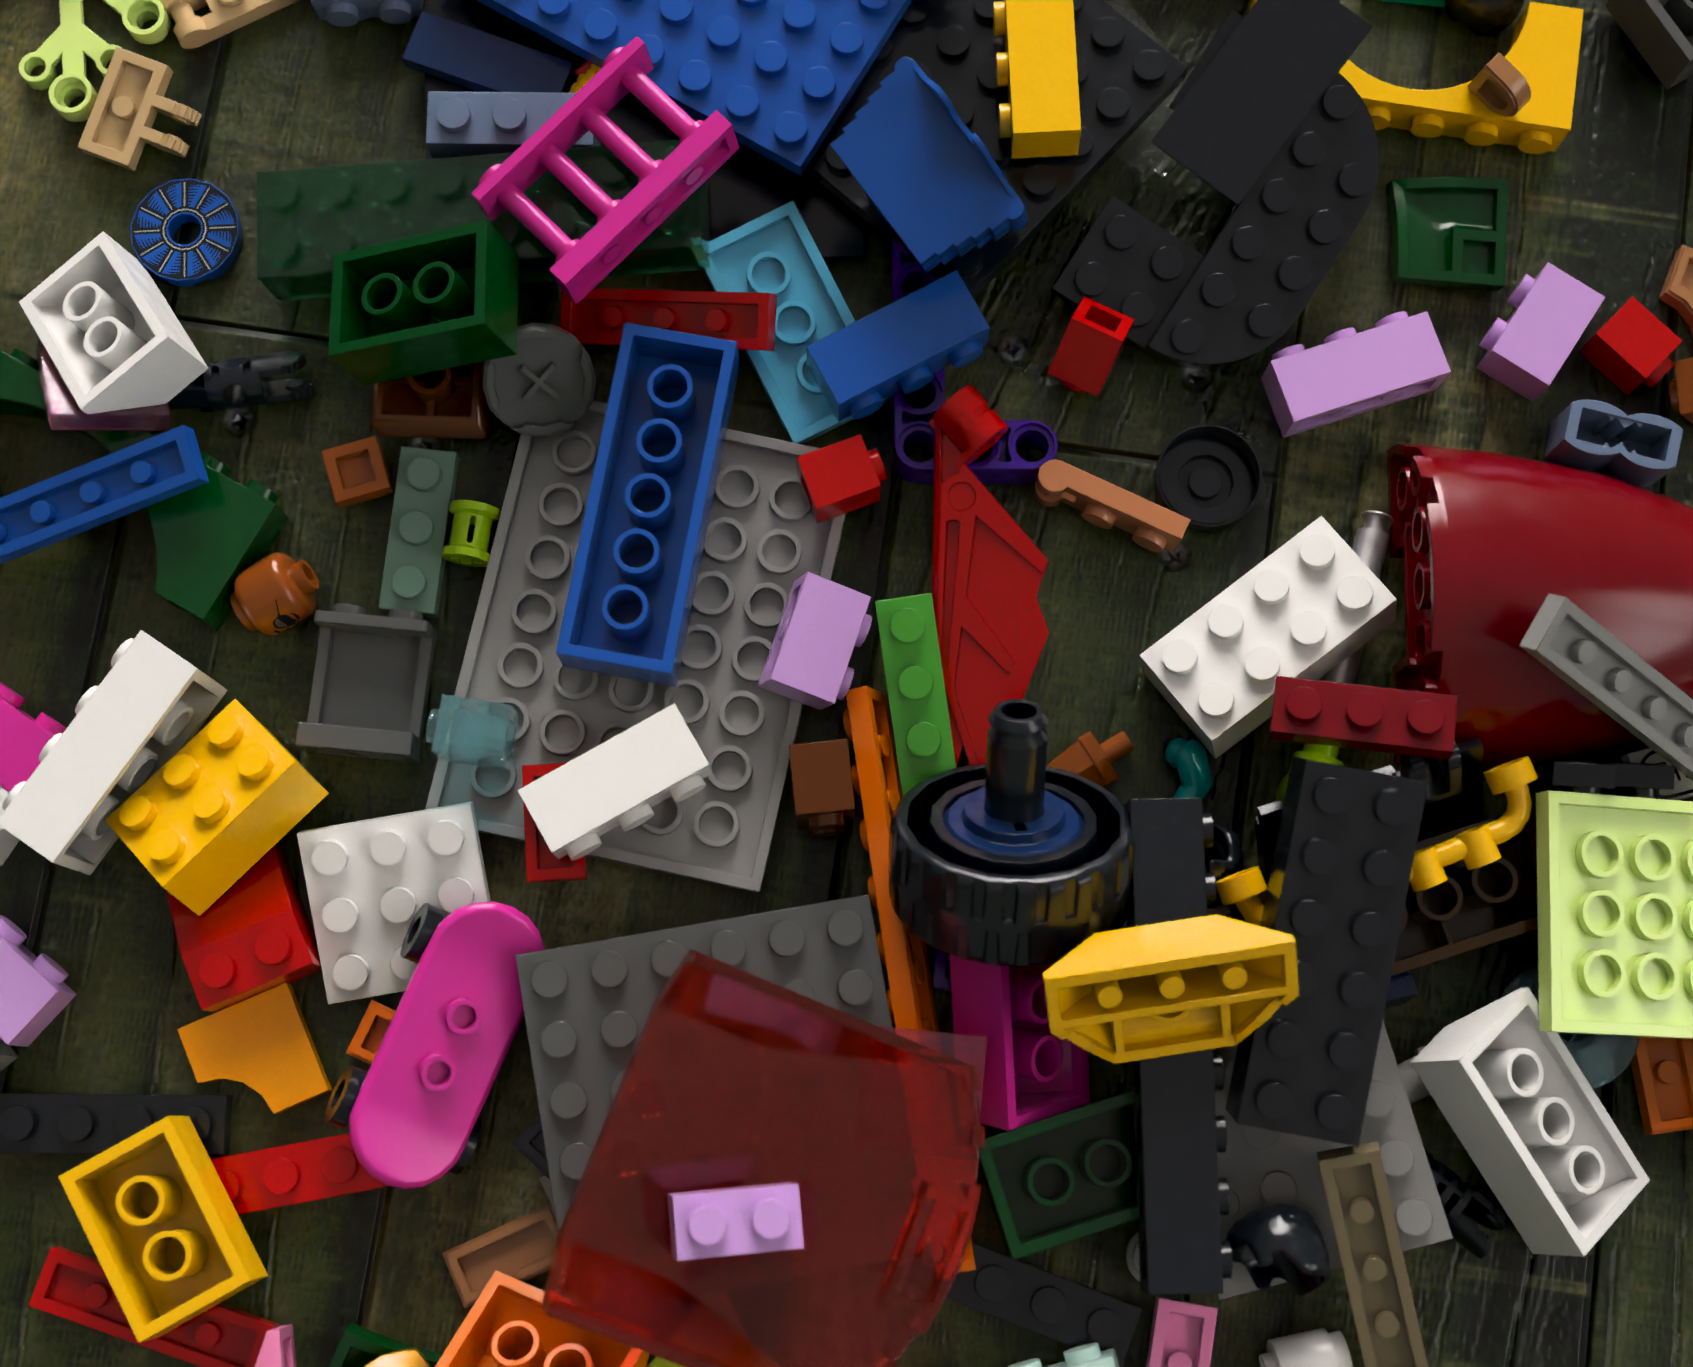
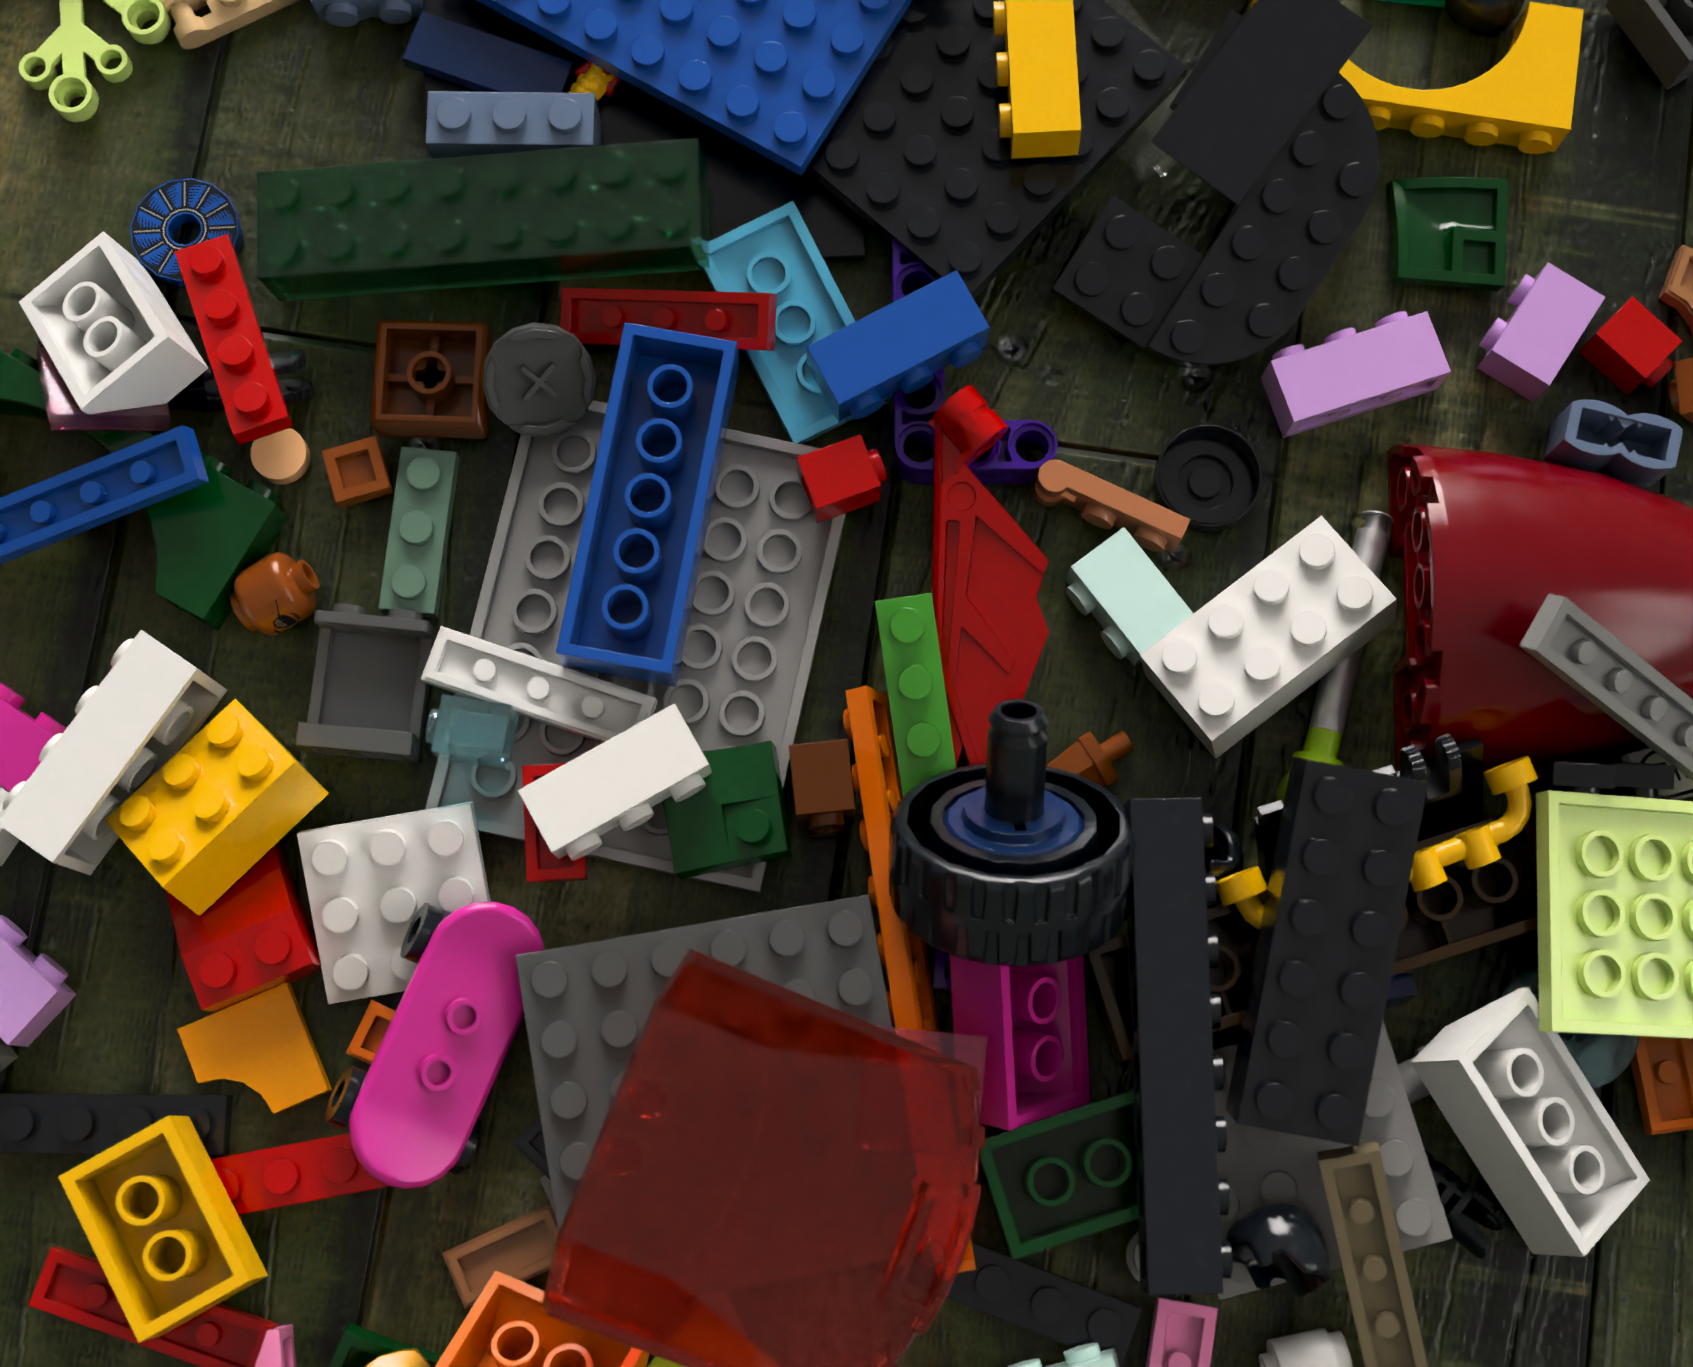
(127, 109): tan hinge -> none
(233, 339): none -> red plate
(281, 456): none -> light nougat tile
(424, 303): dark green brick -> none
(466, 514): lime bush -> none
(534, 687): none -> white tile
(620, 223): dark pink fence -> none
(734, 817): none -> dark green plate
(735, 1221): lavender brick -> none
(816, 642): lavender brick -> none
(927, 169): blue piece -> none
(1090, 347): red brick -> none
(1125, 596): none -> light aqua brick
(1170, 987): yellow wedge -> none
(1192, 767): teal arm -> none
(1364, 717): dark red plate -> none
(1501, 87): medium nougat tile -> none

